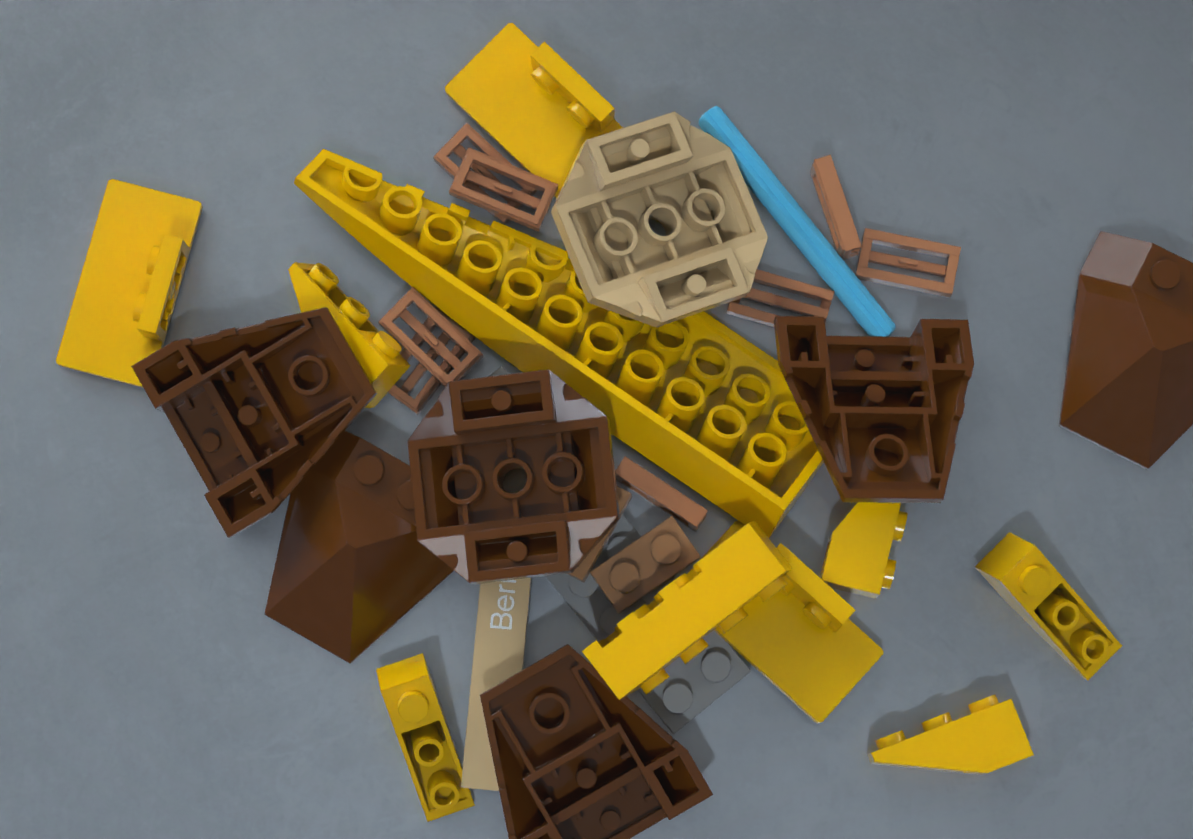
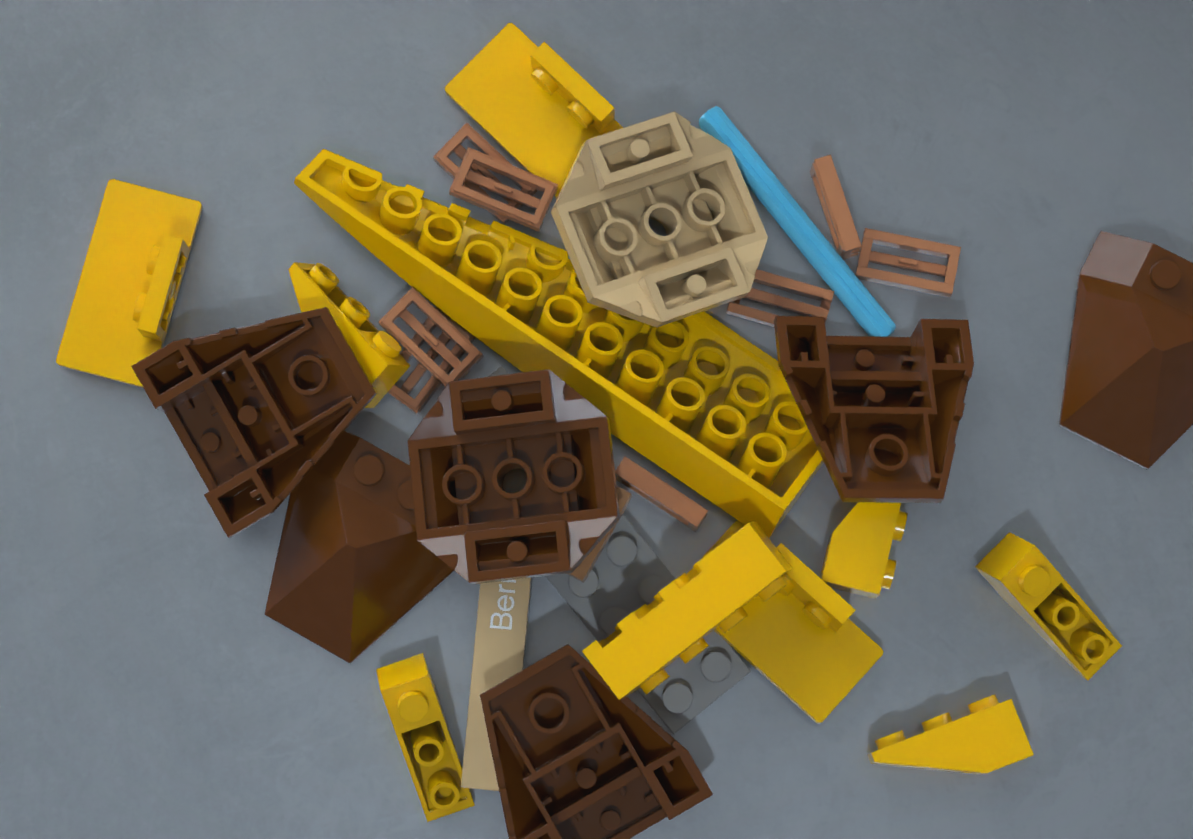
(645, 565): medium nougat plate -> none

